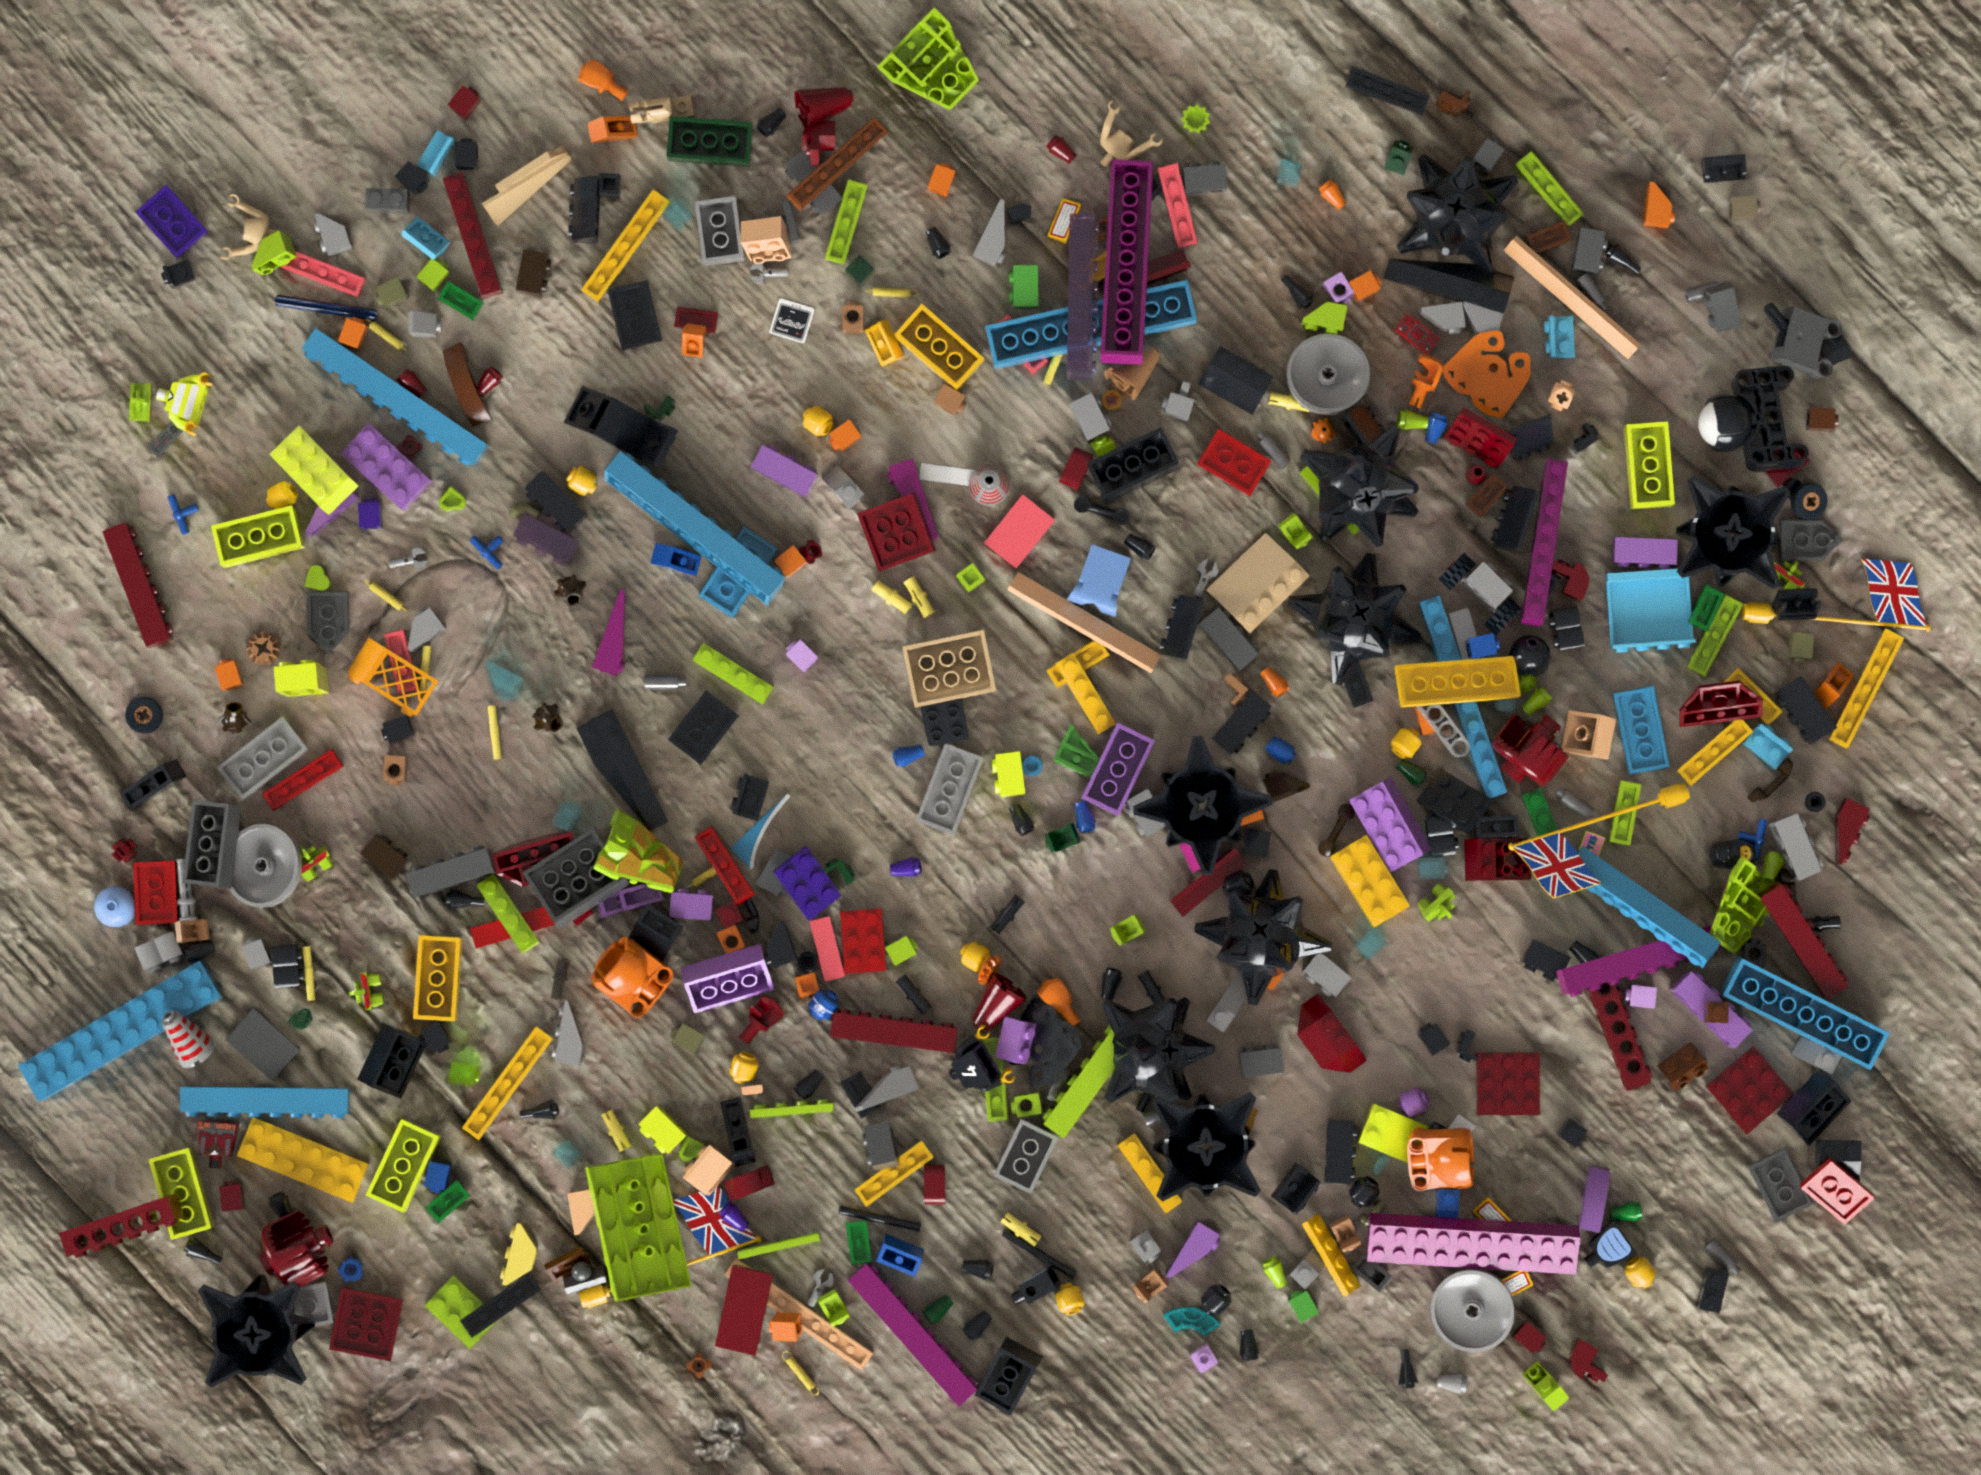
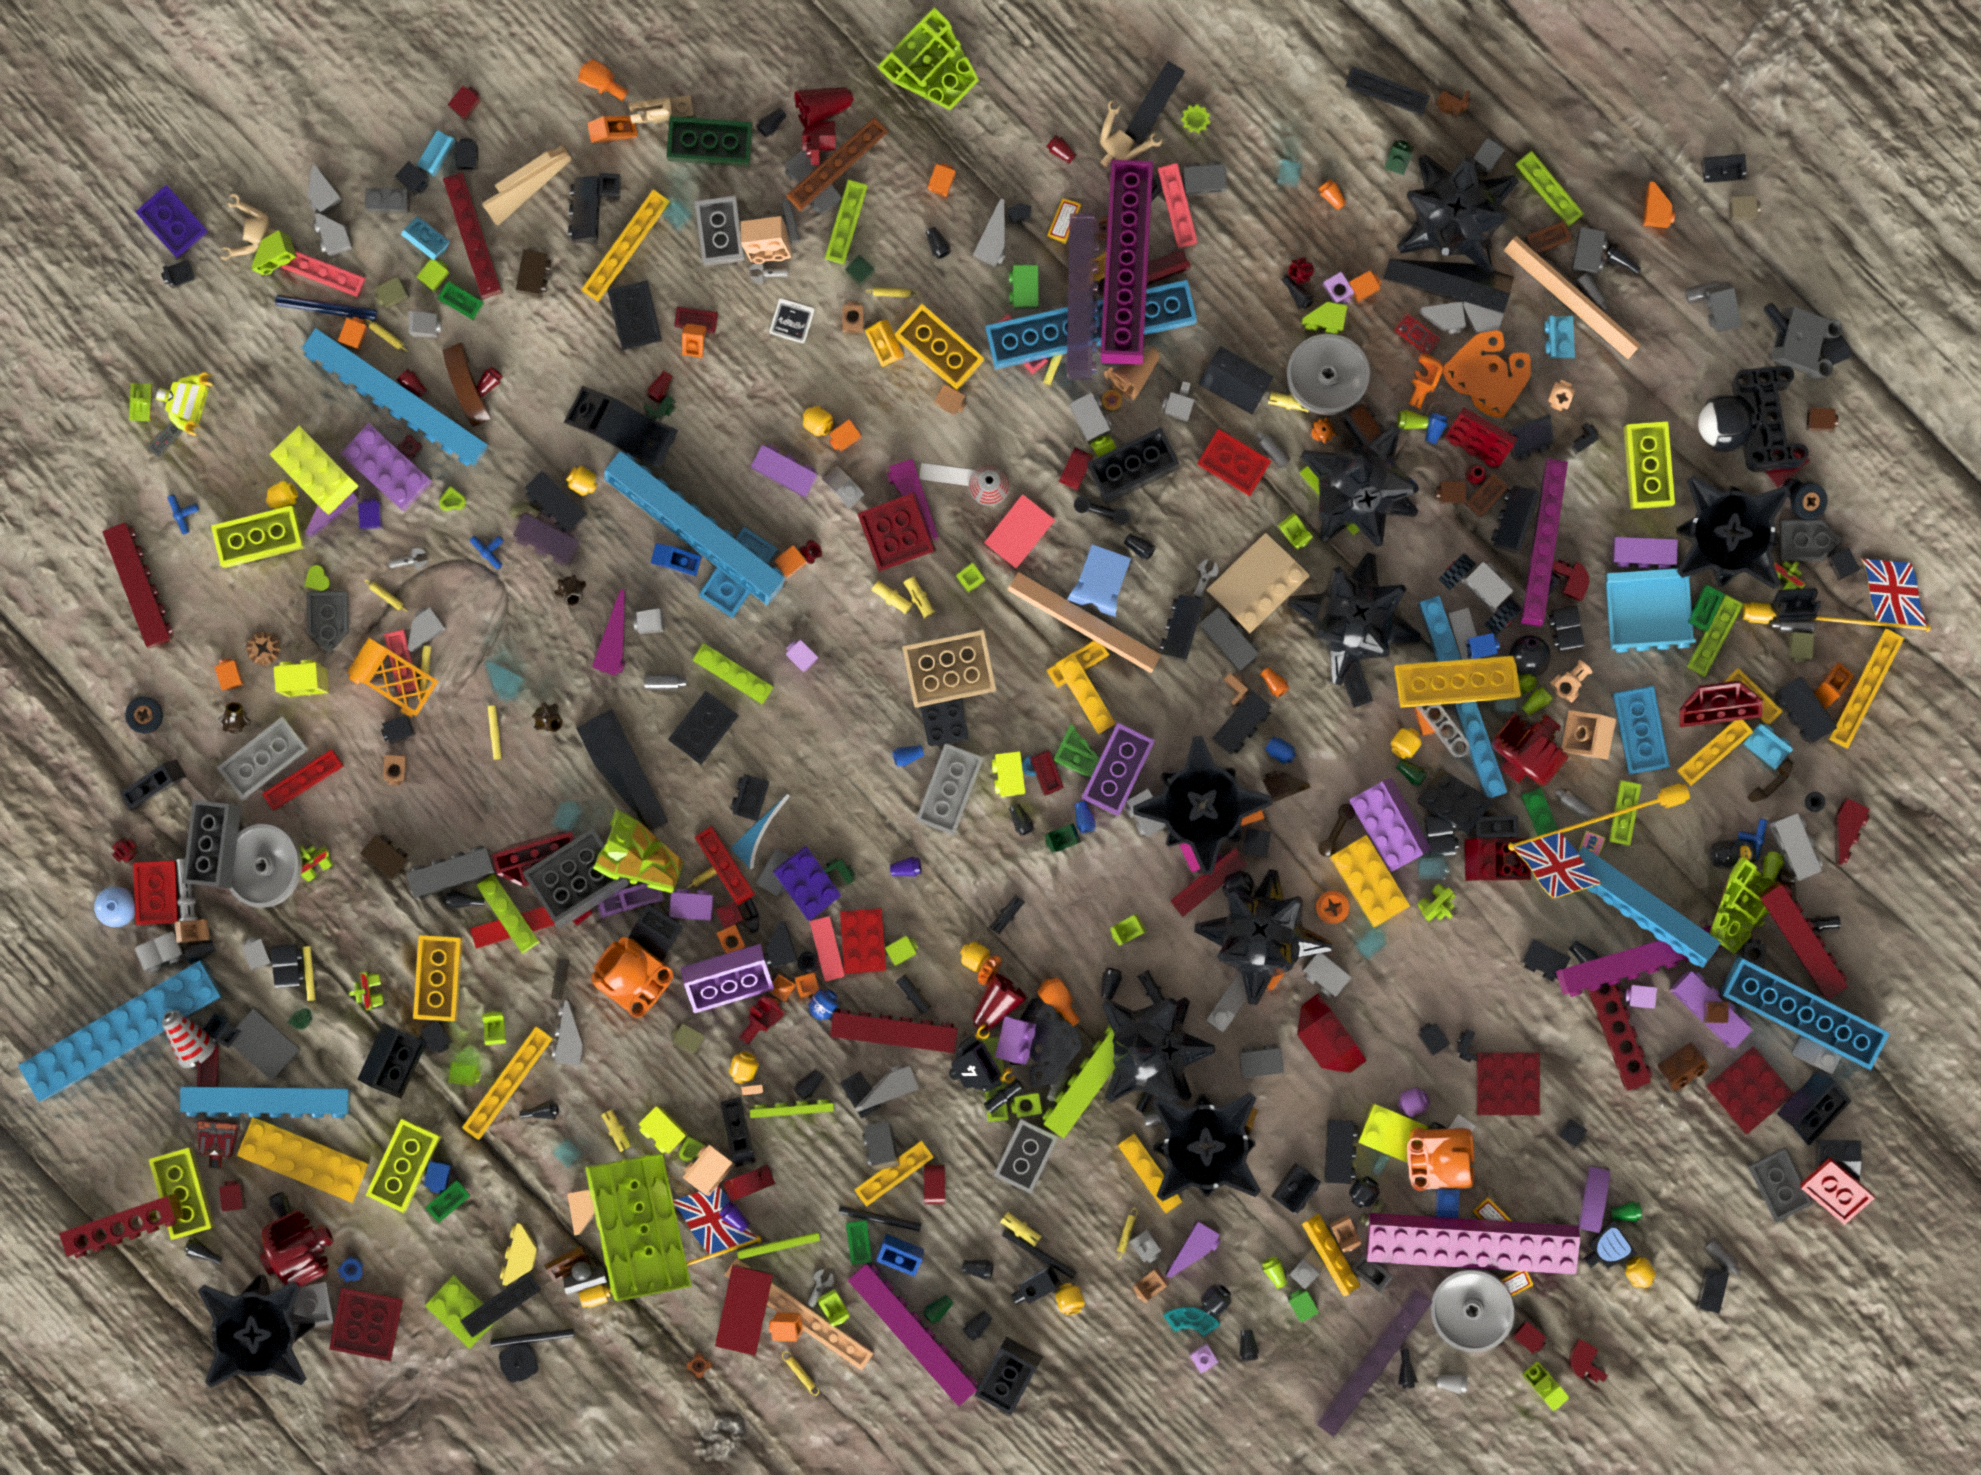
(209, 1070): none -> dark red tile
(221, 1030): none -> black brick
(321, 193): none -> light grey slope
(494, 1028): none -> lime bracket
(518, 1362): none -> black piece
(532, 1338): none -> black bar
(649, 621): none -> light grey slope
(658, 389): none -> dark red cone
(782, 987): none -> orange tile
(1003, 1096): none -> black pin
(1046, 772): none -> dark red tile
(1126, 1234): none -> light yellow piece
(1154, 102): none -> black slope
(1301, 270): none -> dark red gear
(1341, 911): none -> orange gear
(1373, 1362): none -> clear purple brick
(1451, 492): none -> reddish brown brick
(1573, 681): none -> light nougat connector
(1791, 626): none -> flat silver cylinder
(1843, 563): none -> black brick

